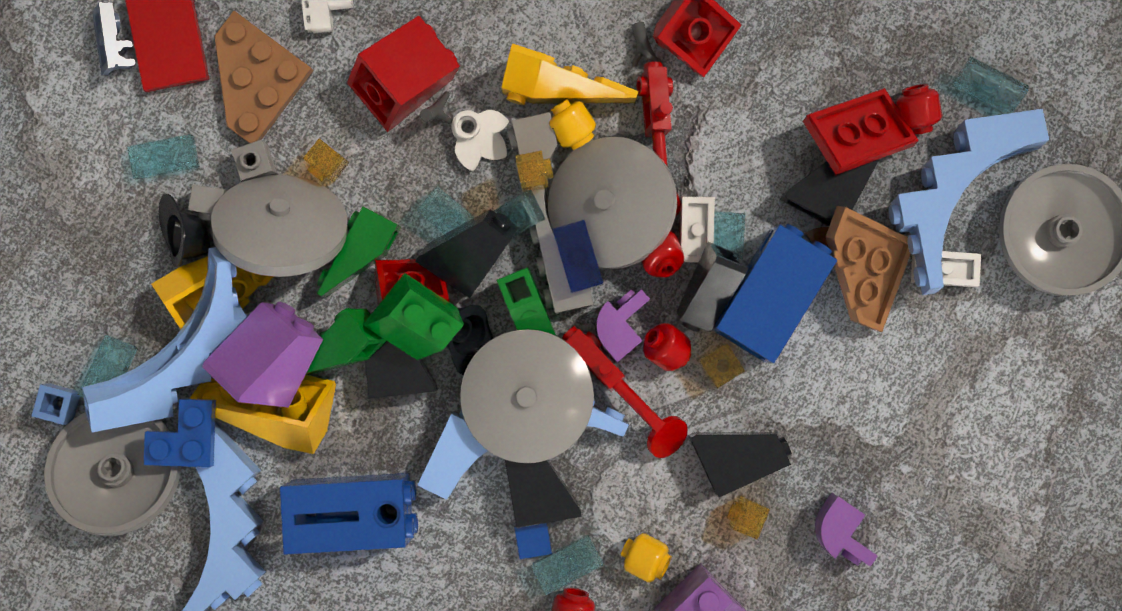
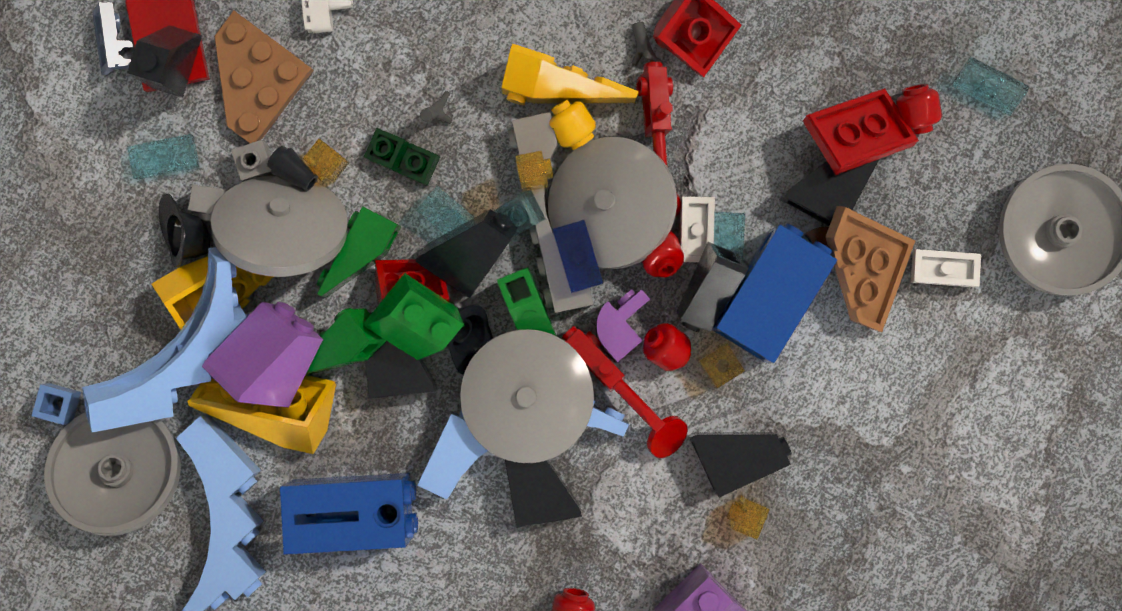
(109, 362): clear light blue plate -> none
(165, 59): none -> black slope
(191, 444): blue plate -> none
(290, 167): none -> black cone
(401, 156): none -> dark green slope
(402, 72): red slope -> none
(483, 140): white plate -> none
(533, 541): blue tile -> none
(567, 564): clear light blue plate -> none
(646, 557): yellow head -> none
(834, 529): medium lavender brick -> none
(927, 212): light blue arch -> none

